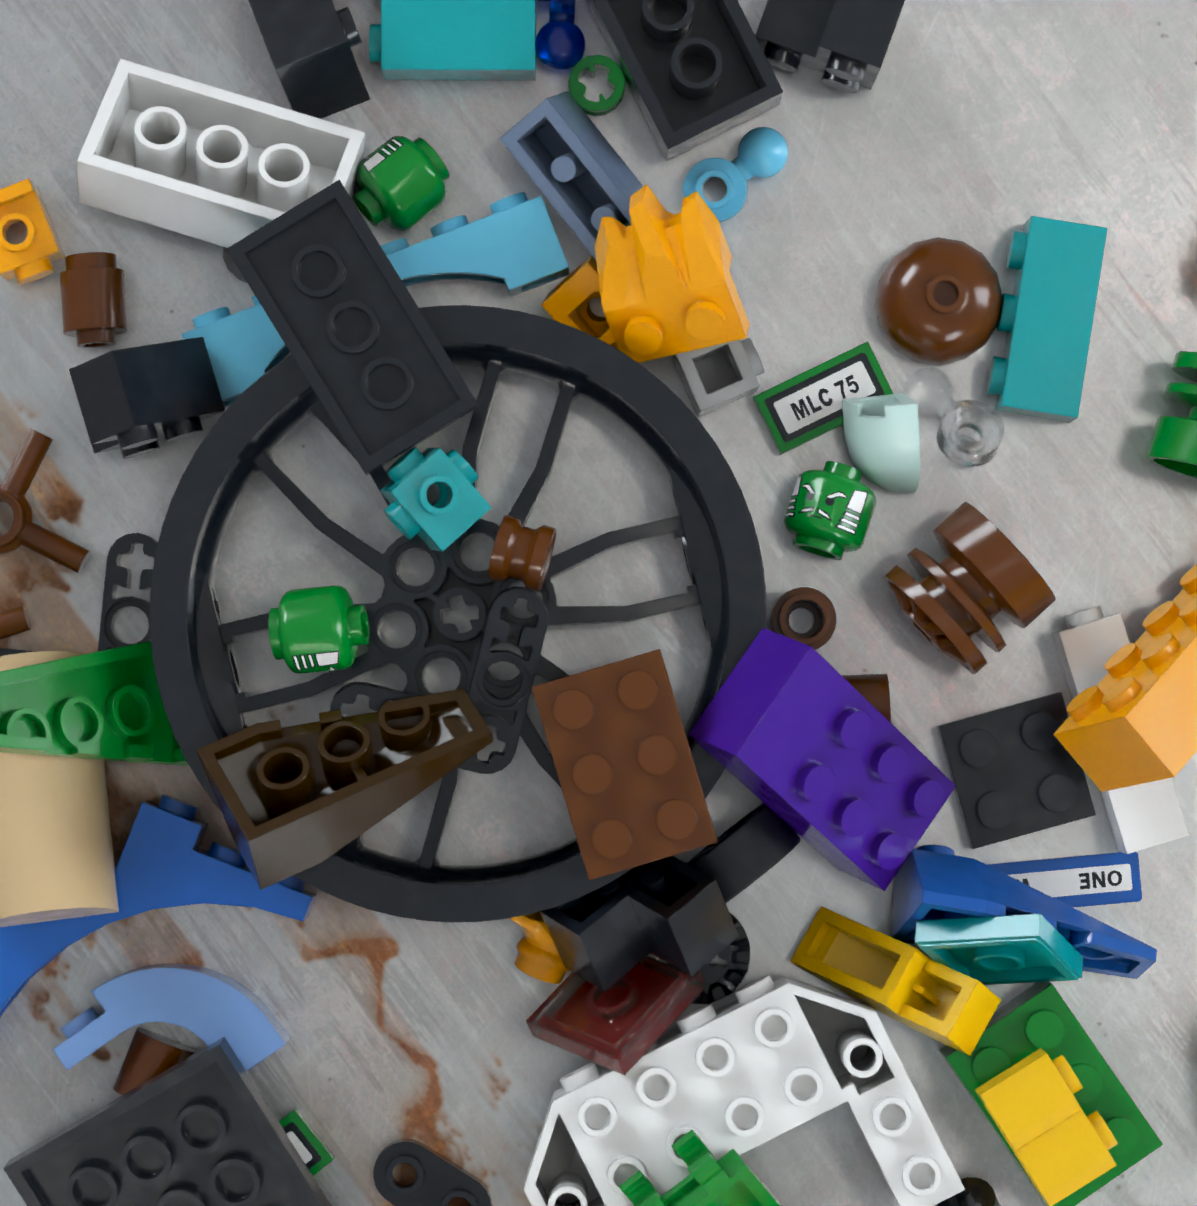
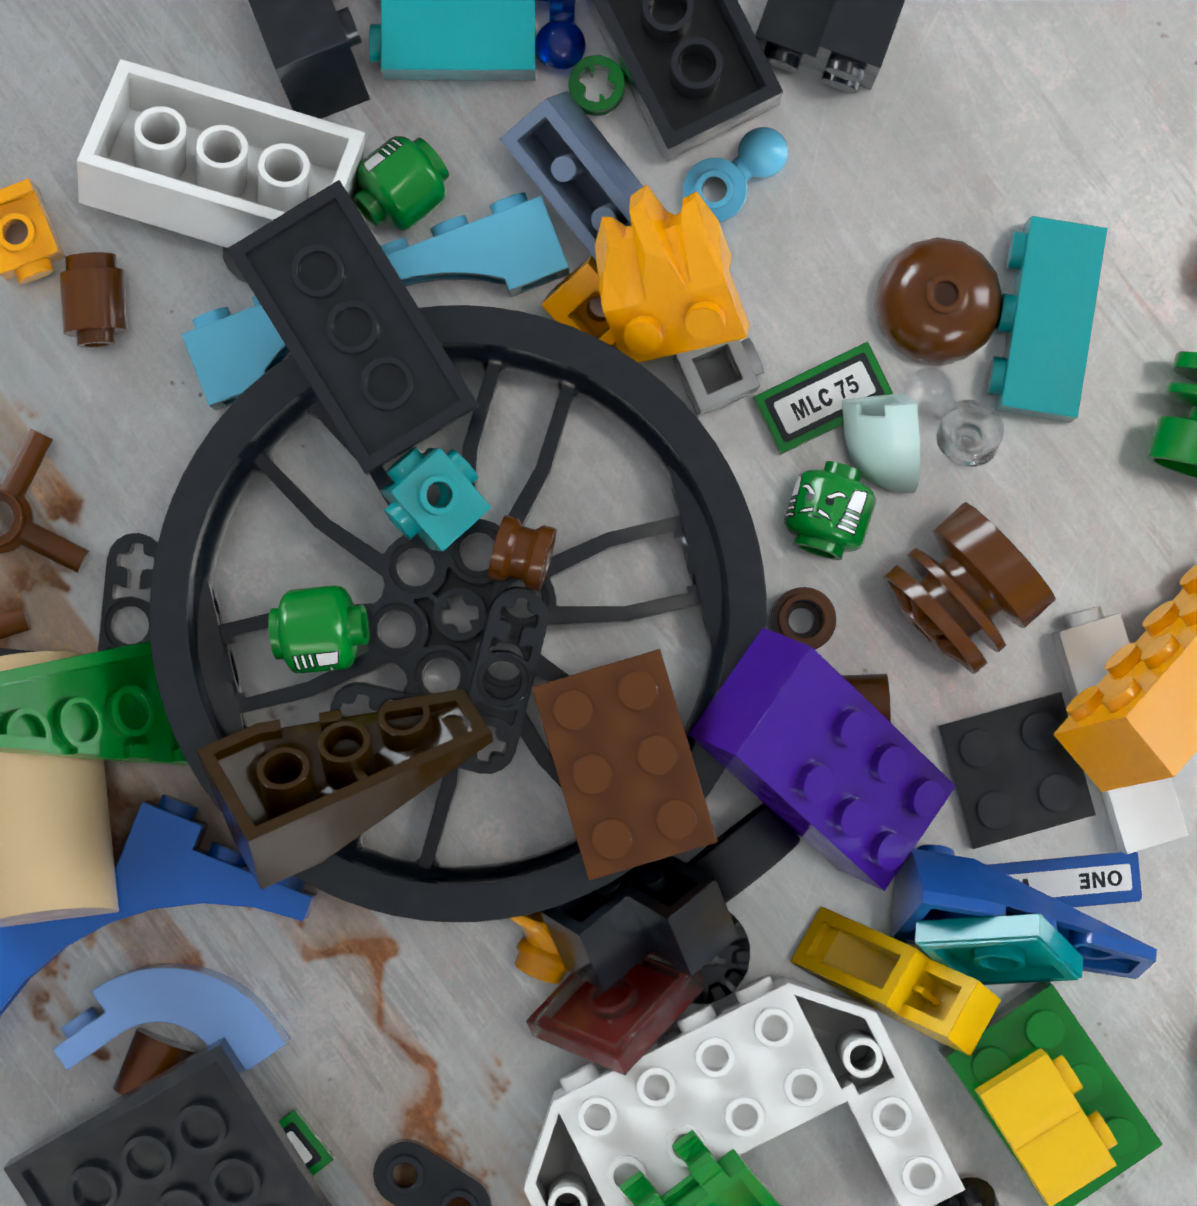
(146, 394): black brick -> none

